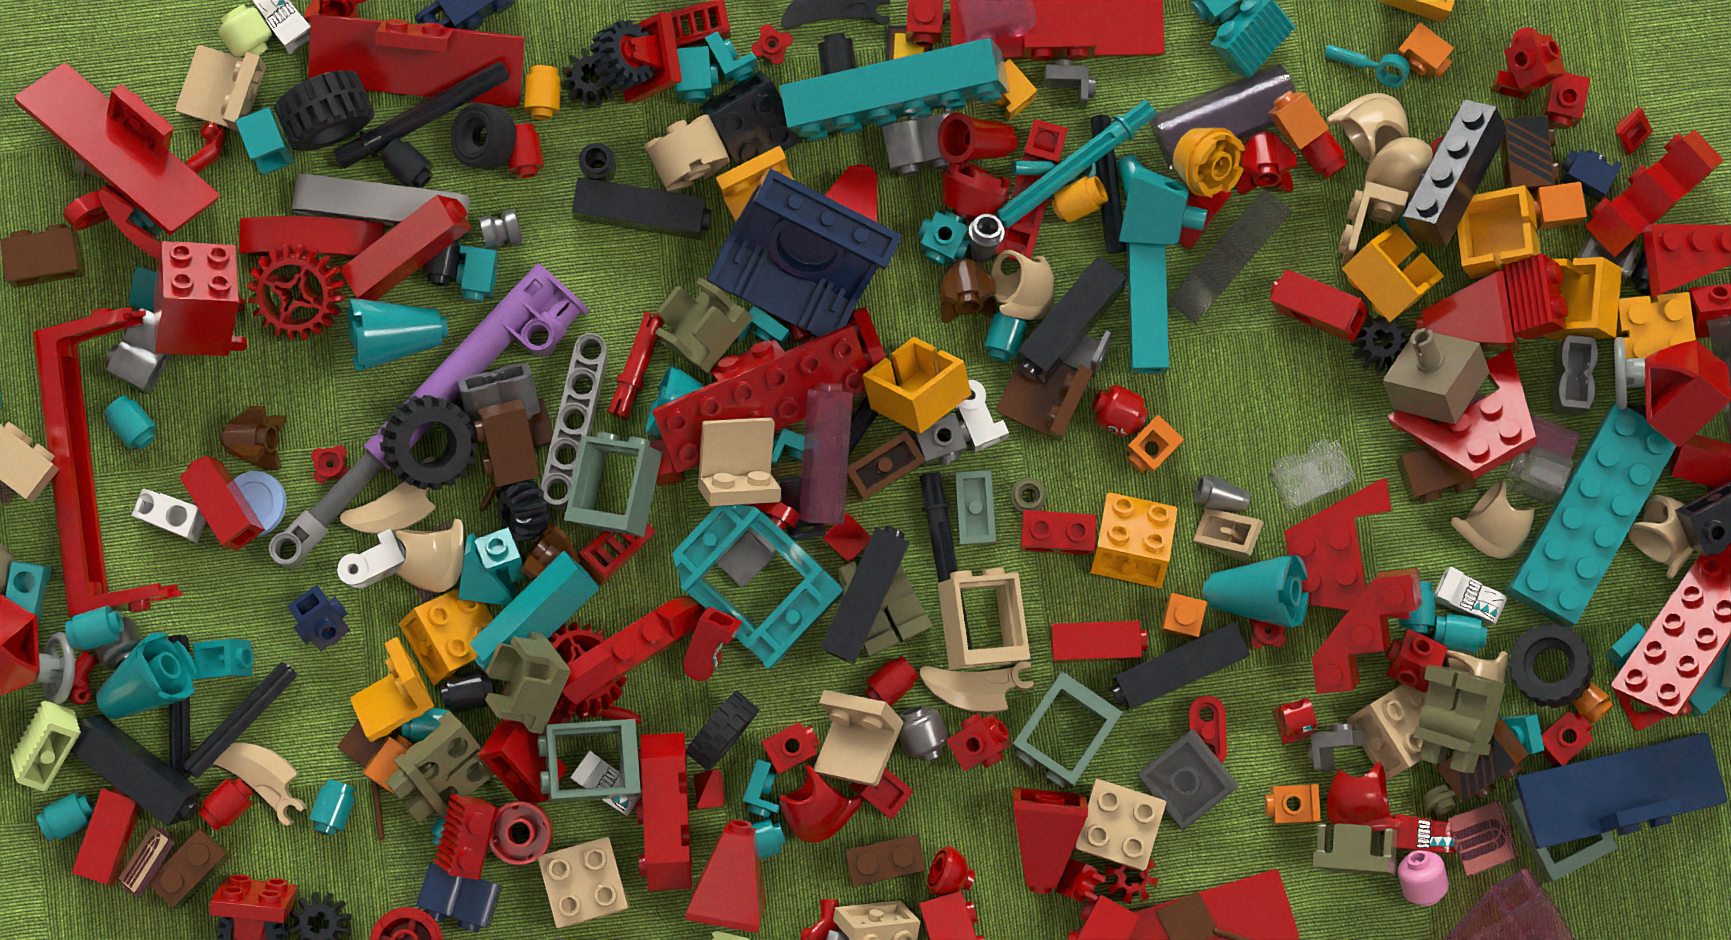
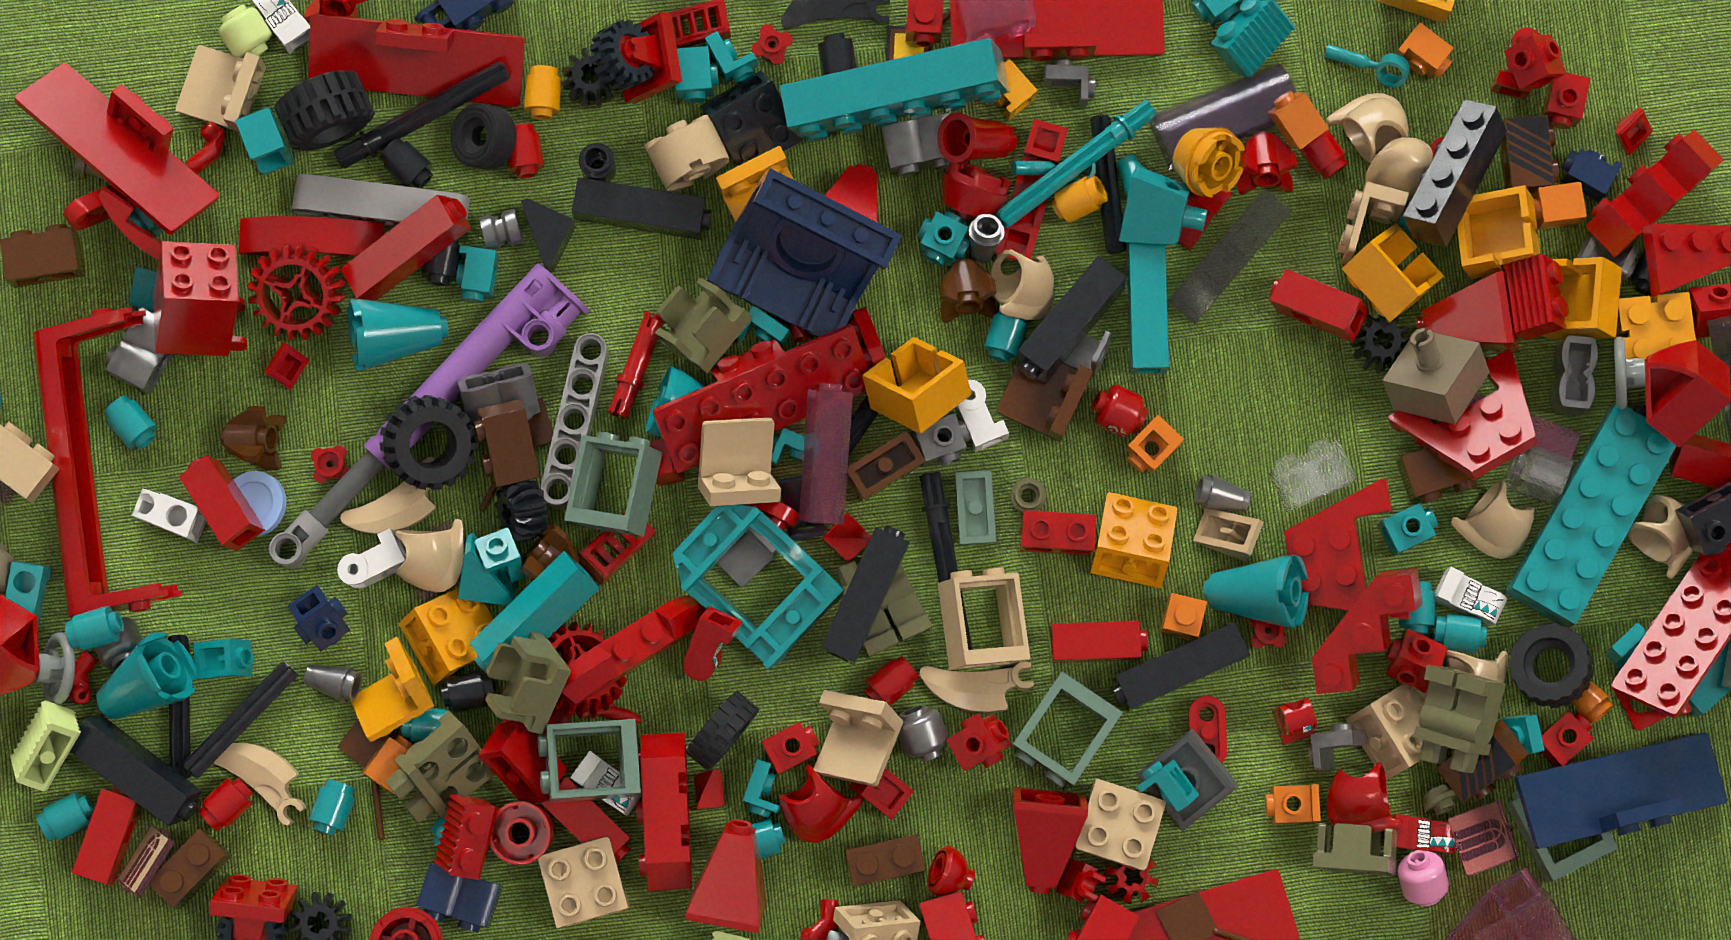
(286, 365): none -> red slope
(335, 681): none -> flat silver cone
(549, 230): none -> black slope
(588, 822): none -> red brick
(1173, 784): none -> teal bracket
(1399, 538): none -> teal brick

